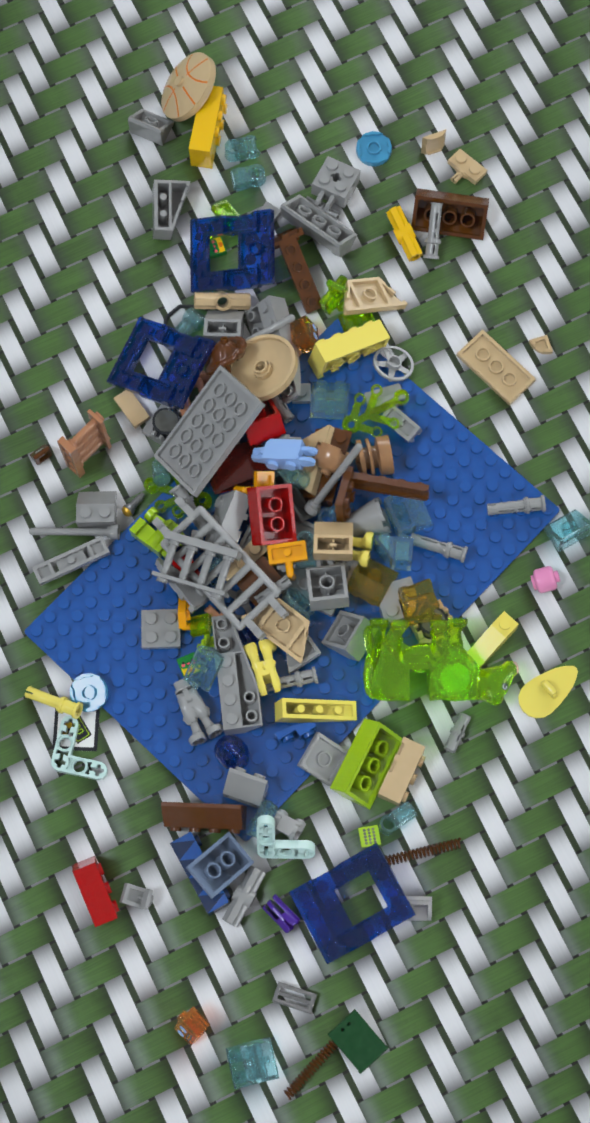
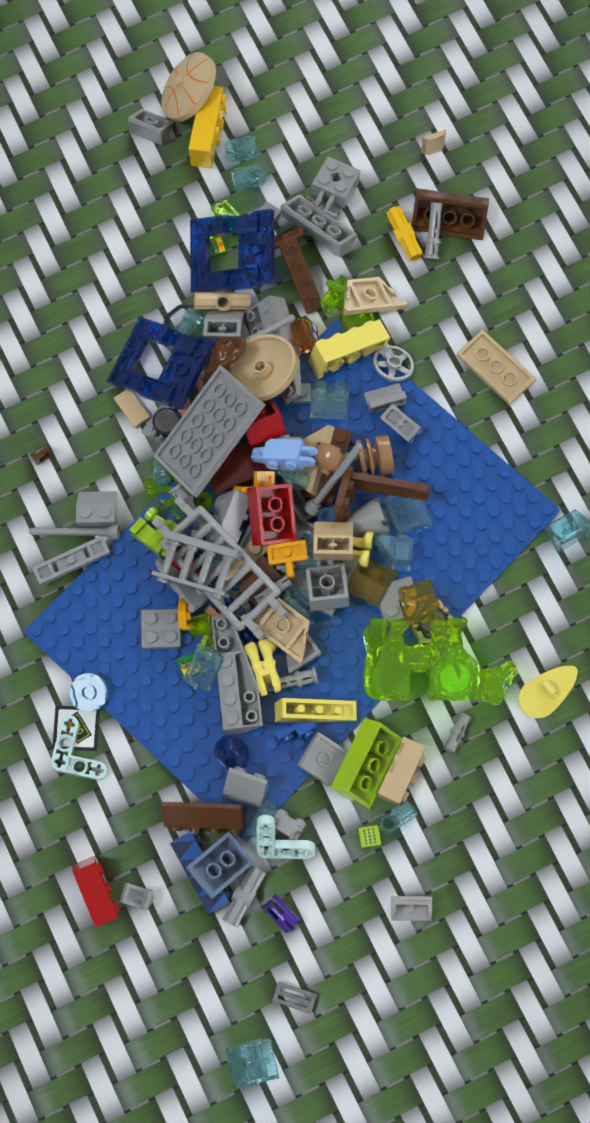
(62, 704): light yellow pin -> none
(84, 443): nougat fence -> none
(129, 509): flat silver piece -> none
(167, 203): light grey wedge -> none
(191, 1025): clear orange head -> none
(192, 708): light grey piece -> none
(285, 412): light grey pin -> none
(305, 1074): reddish brown piece -> none
(327, 917): clear blue piece -> none
(347, 635): light grey slope -> none
(357, 1041): dark green container -> none
(372, 412): clear neon green plant -> none
(373, 148): dark azure tile -> none
(391, 858): reddish brown piece -> none
(447, 549): light grey pin -> none
(466, 168): tan plate -> none
(493, 638): light yellow slope -> none
(525, 505): light grey pin -> none
(541, 345): tan tile -> none
(545, 579): bright pink head -> none

